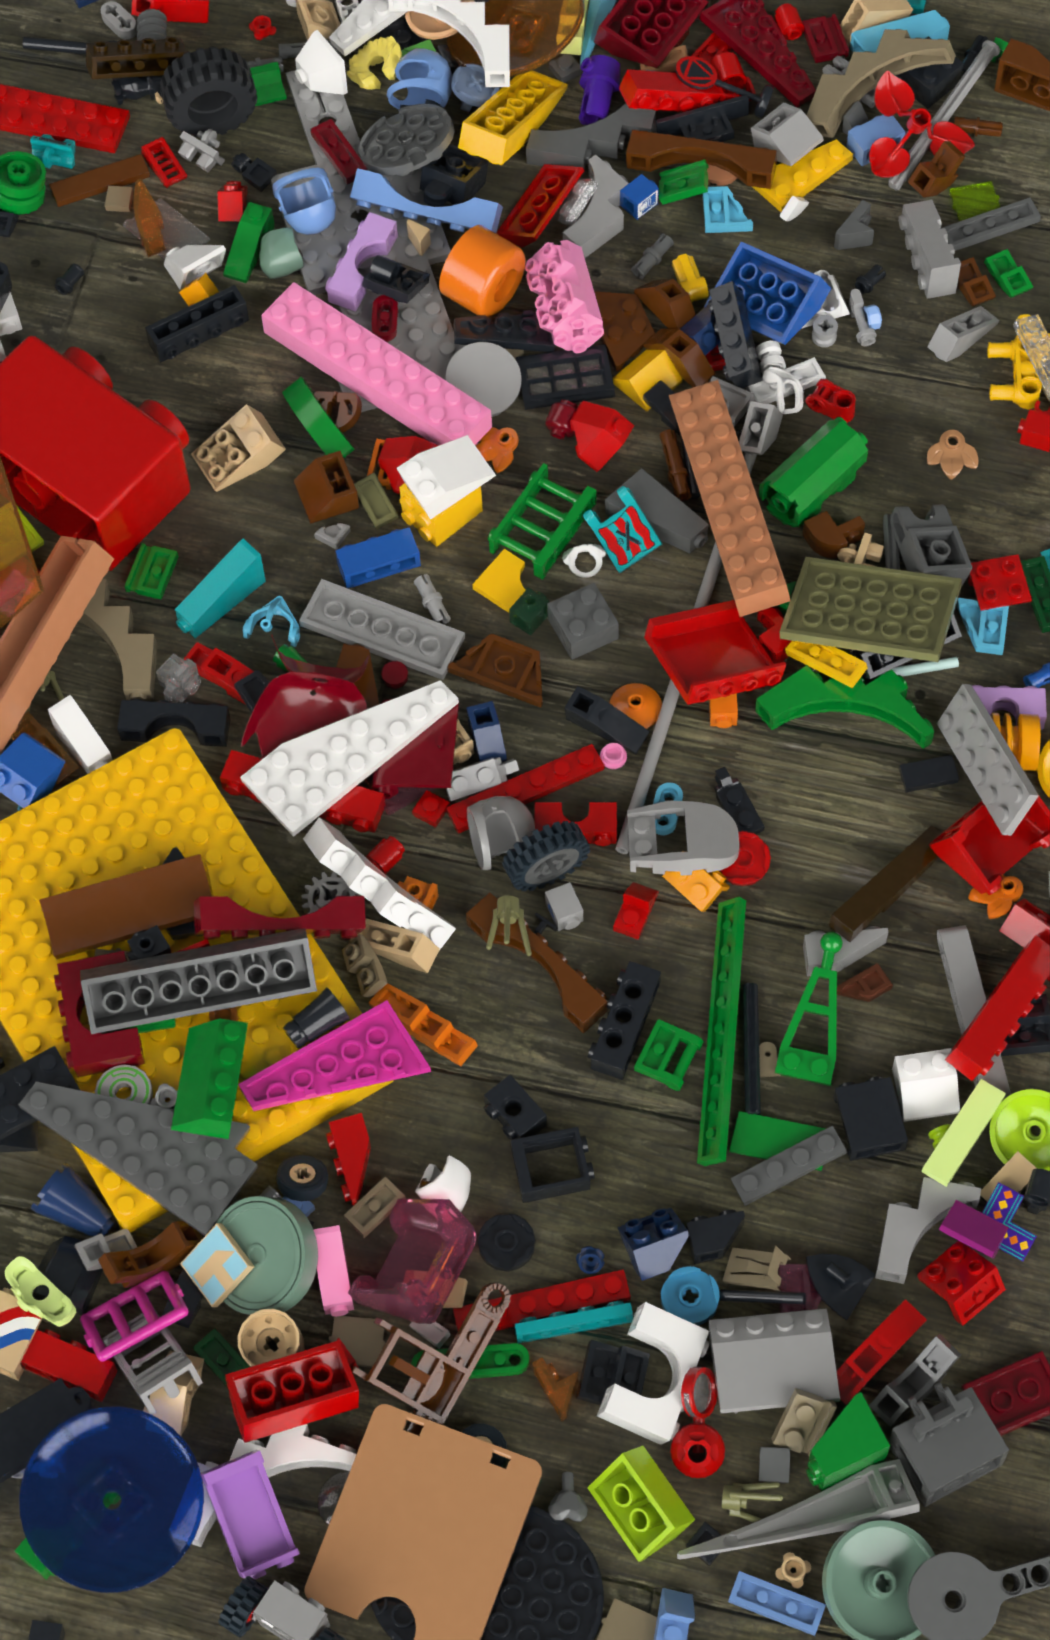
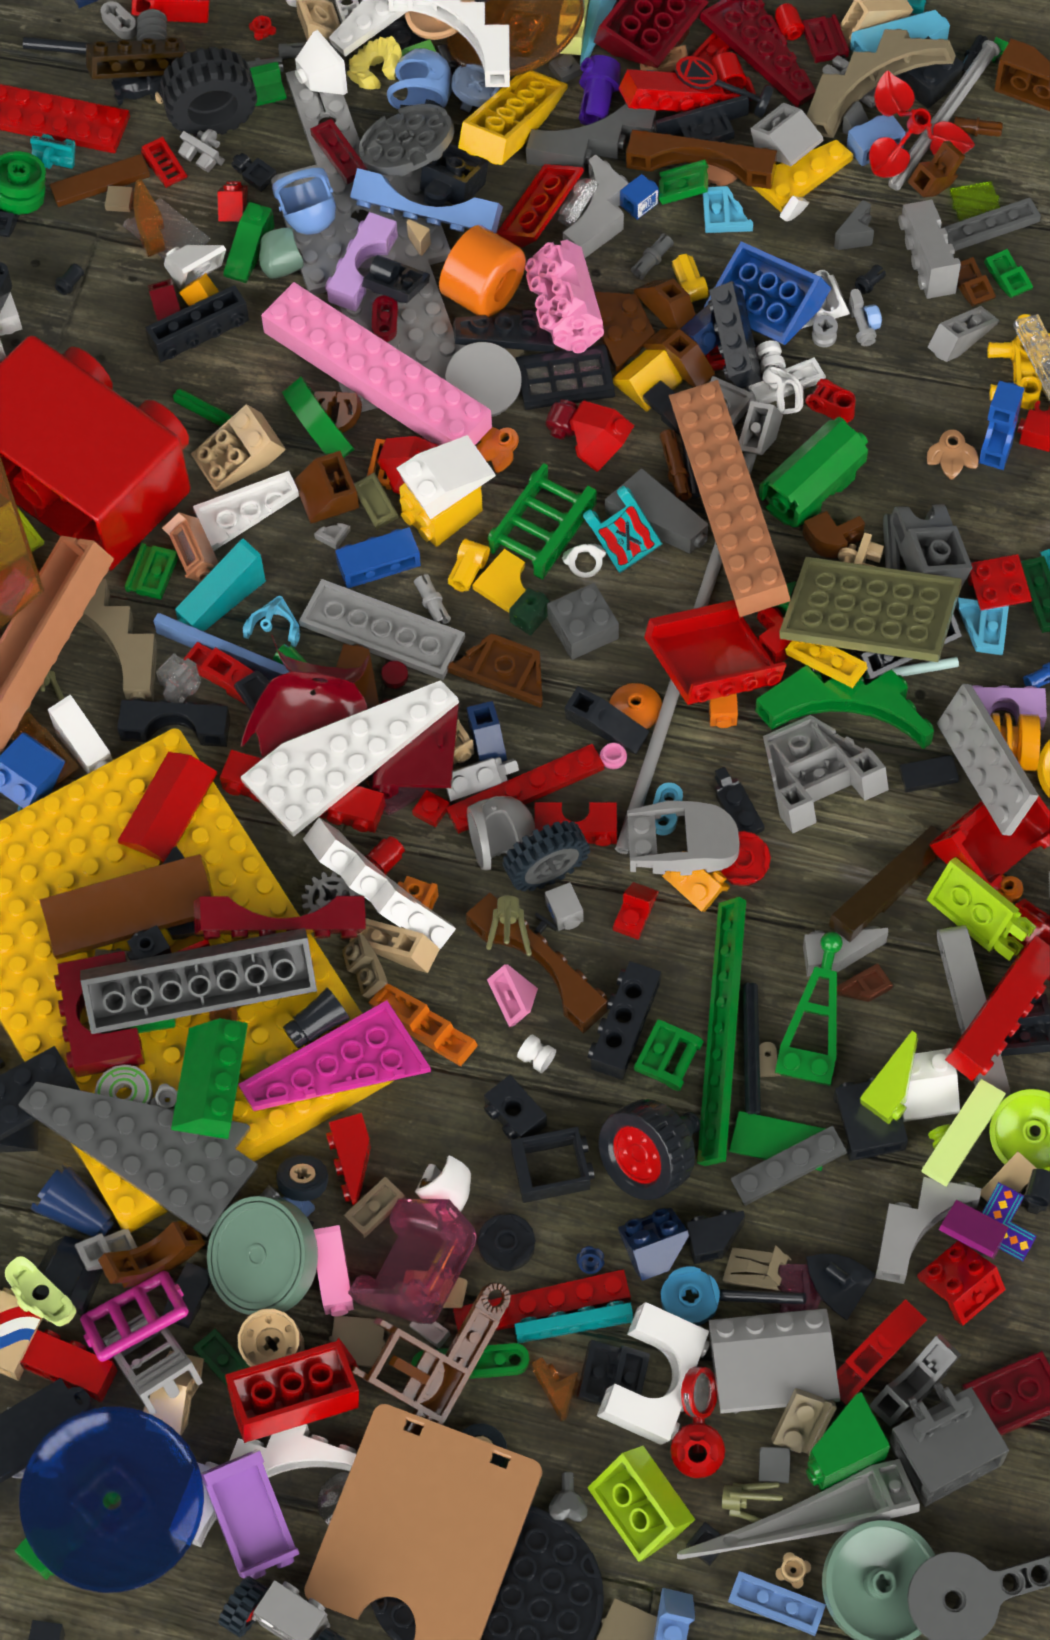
(164, 299): none -> dark red slope
(168, 805): none -> red slope
(190, 636): none -> medium blue tile
(191, 546): none -> nougat window
(201, 407): none -> green axle
(217, 1265): tile -> none
(243, 508): none -> white wing
(470, 559): none -> yellow piece
(512, 993): none -> bright pink slope
(534, 1051): none -> white wheel
(648, 1148): none -> black wheel
(813, 762): none -> light grey wedge
(890, 1087): none -> lime slope
(983, 910): none -> lime tile
(1002, 425): none -> blue arch

